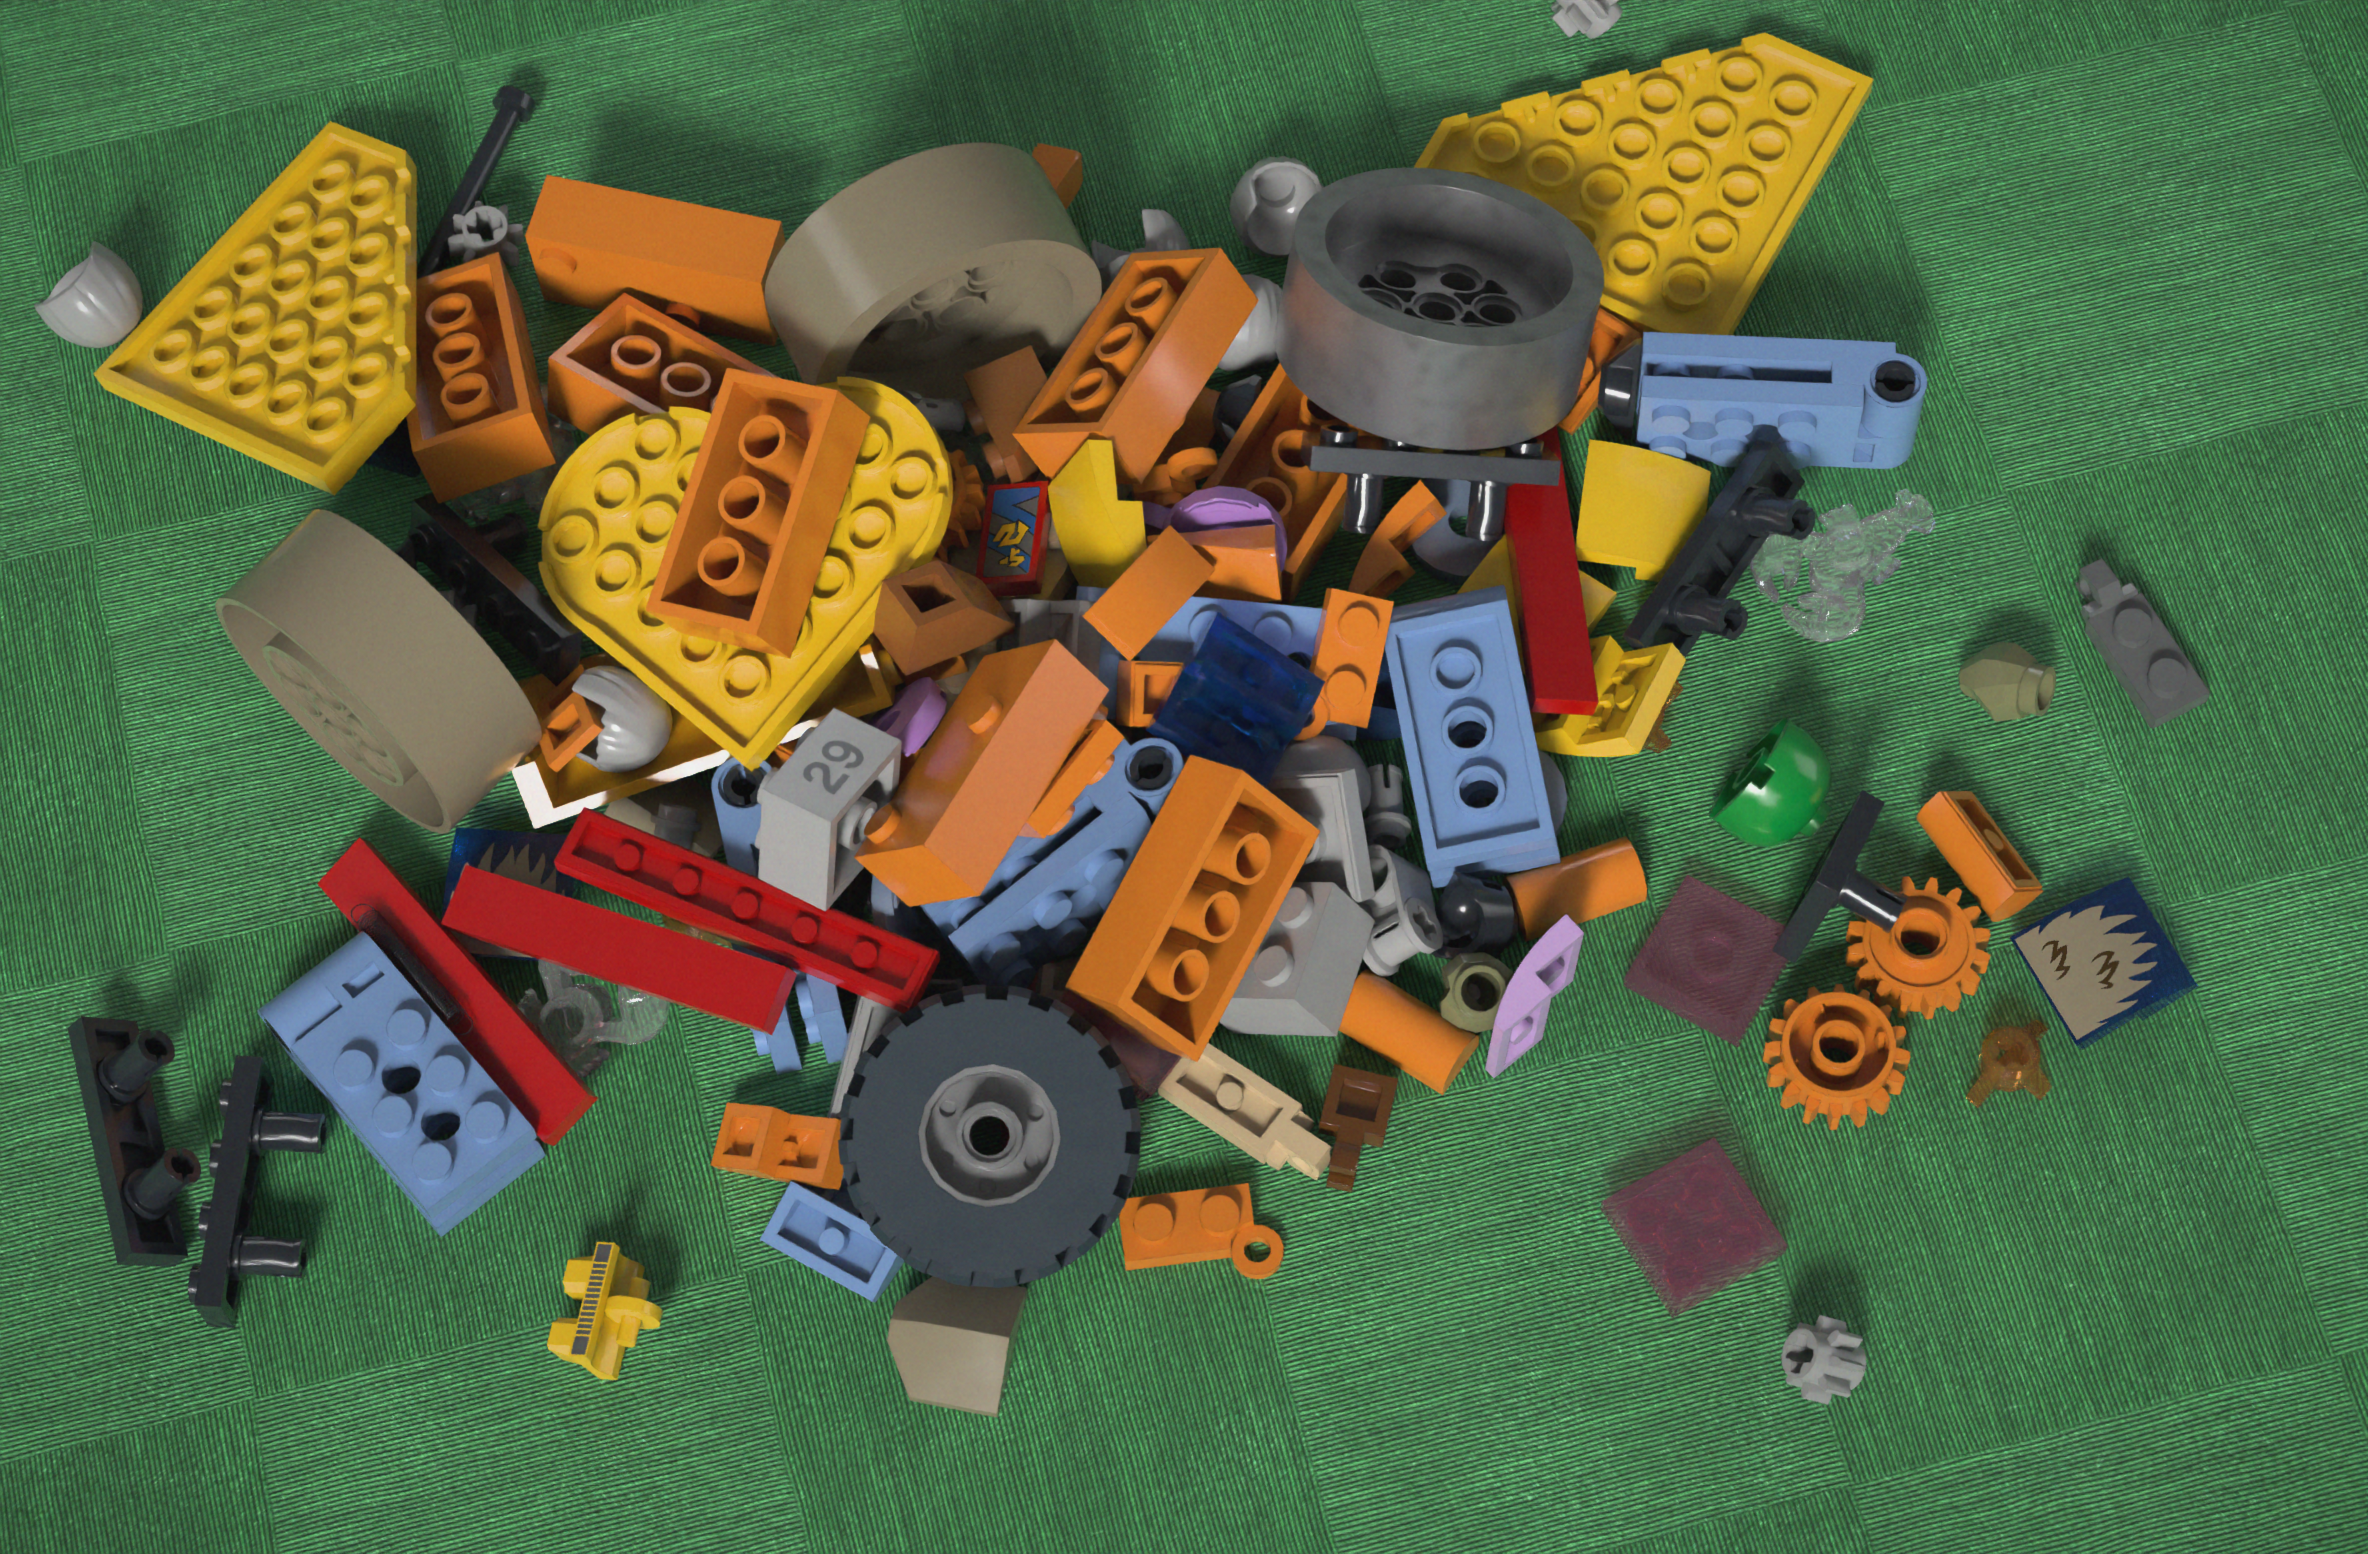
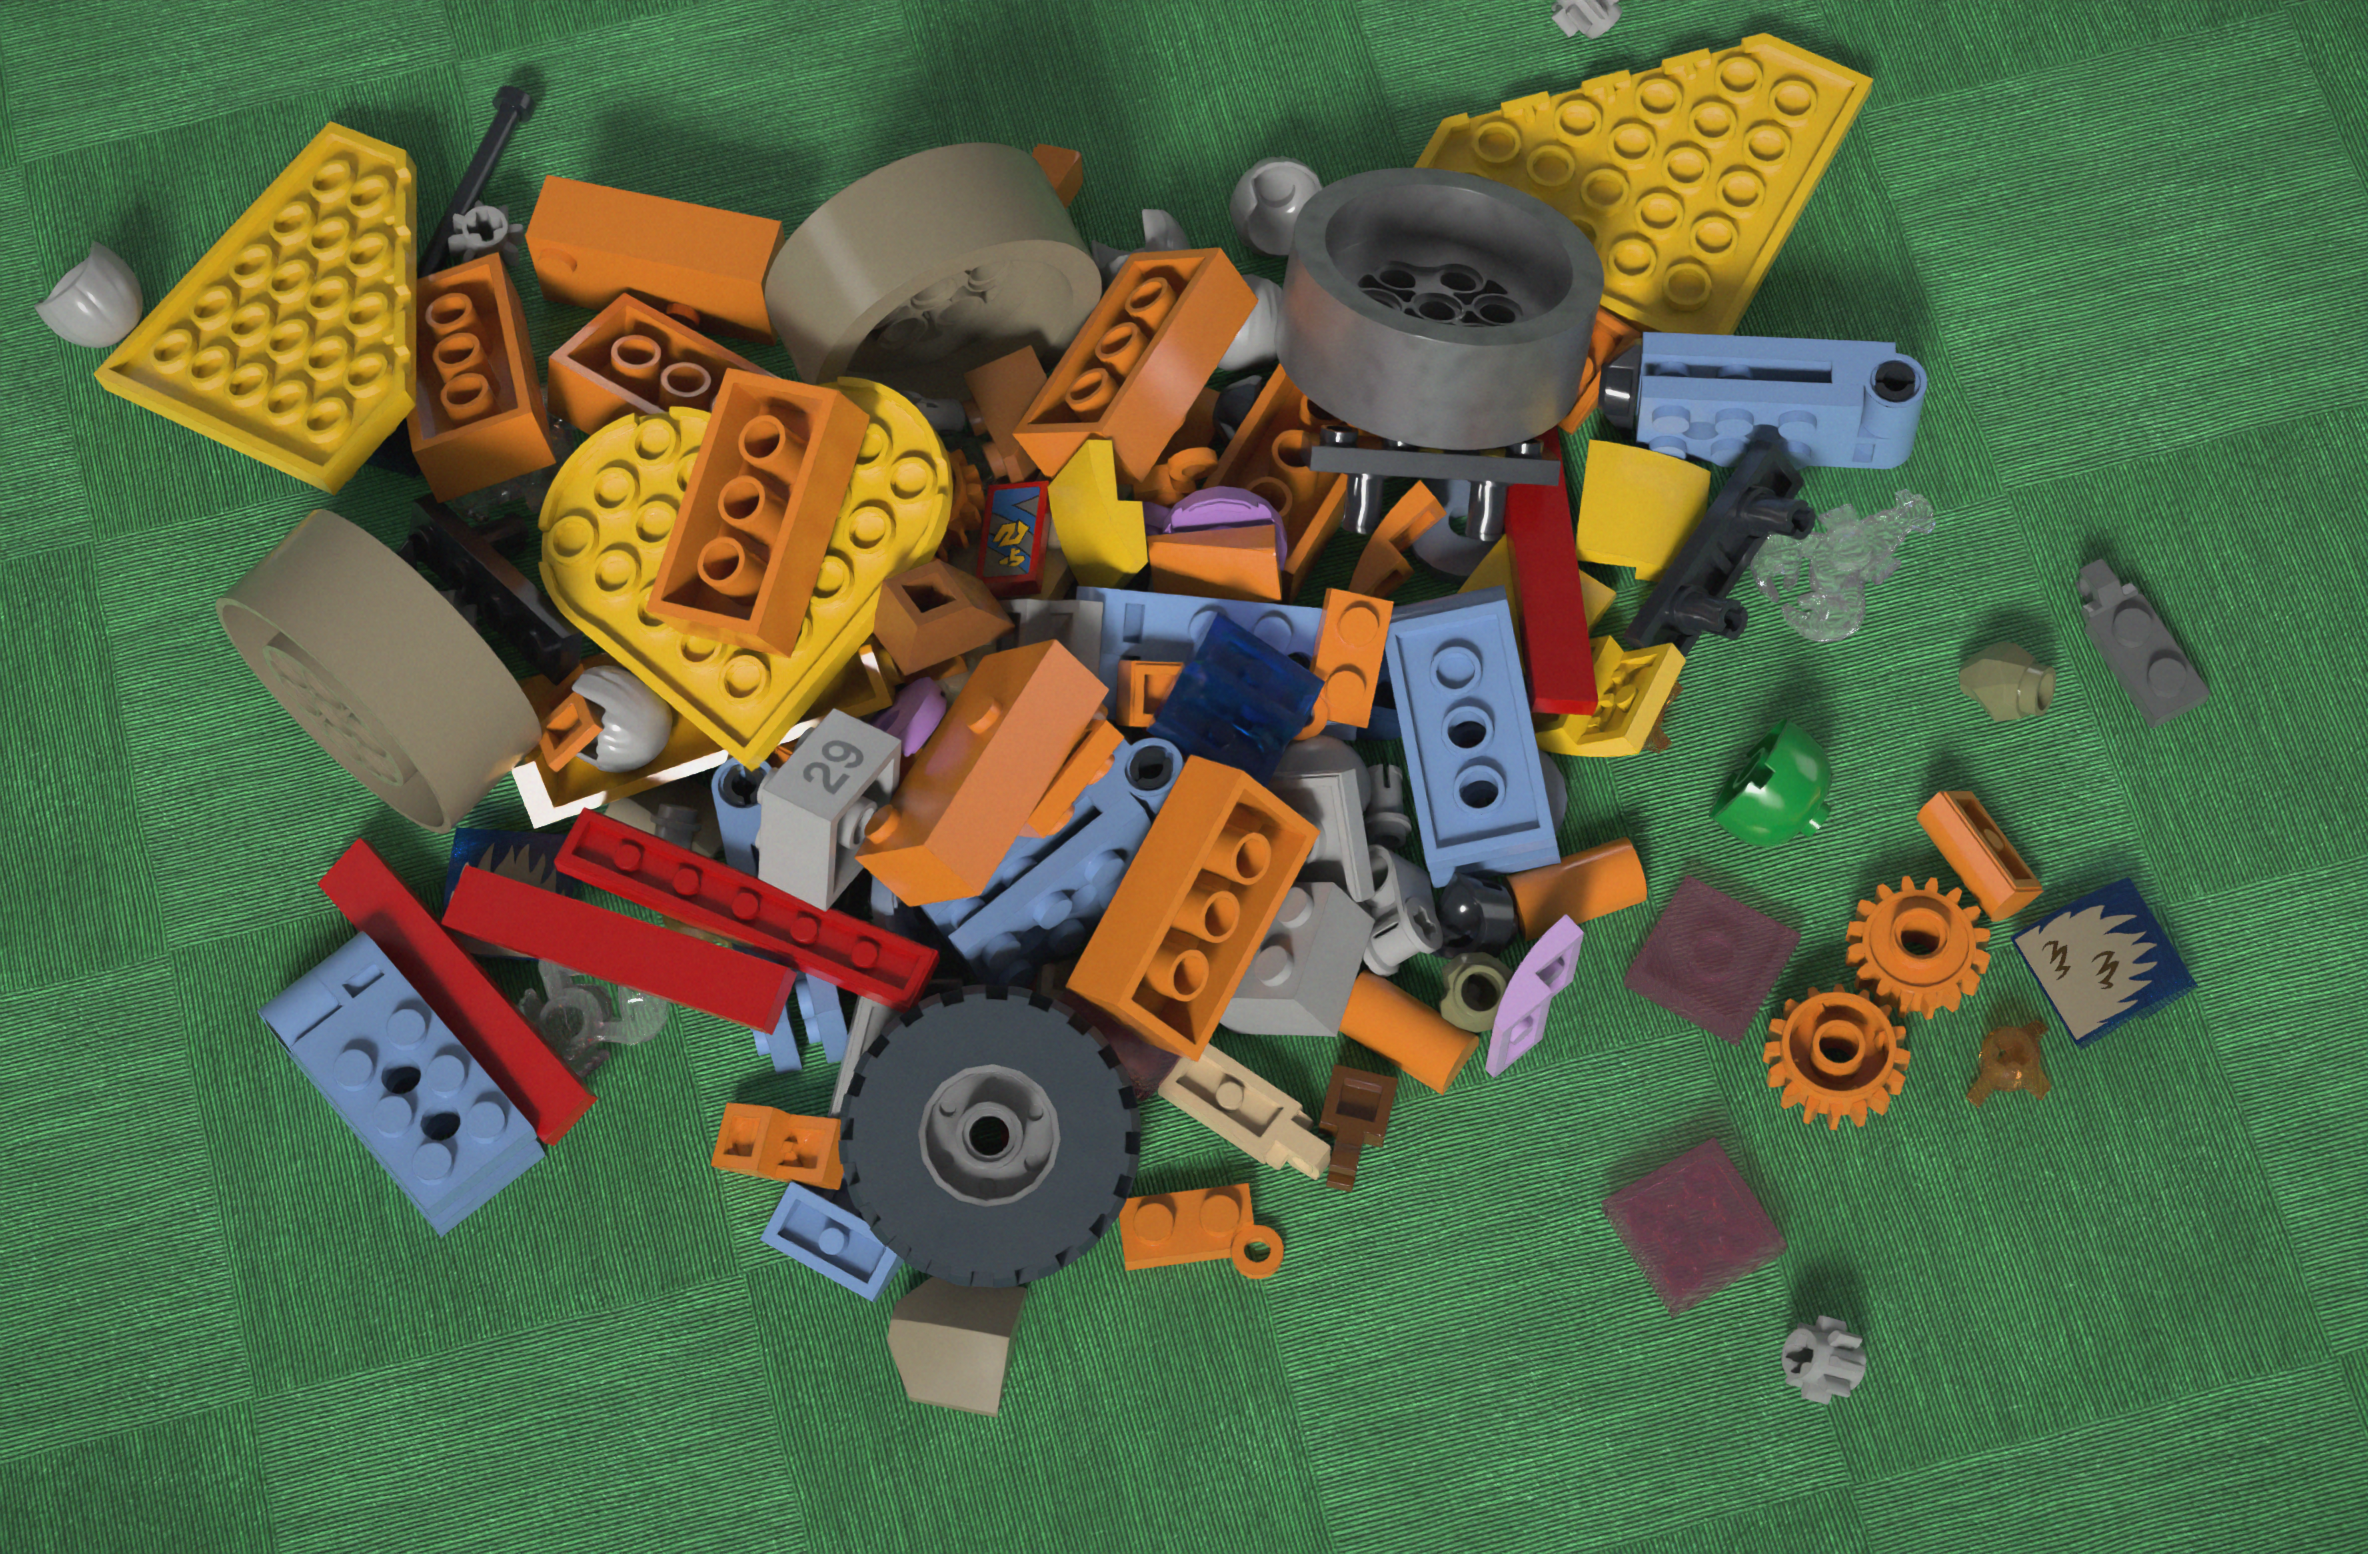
(126, 1137): black plate -> none
(236, 1166): black plate -> none
(401, 958): black piece -> none
(609, 1313): yellow hips -> none
(1149, 593): orange slope -> none
(1838, 882): black tile -> none

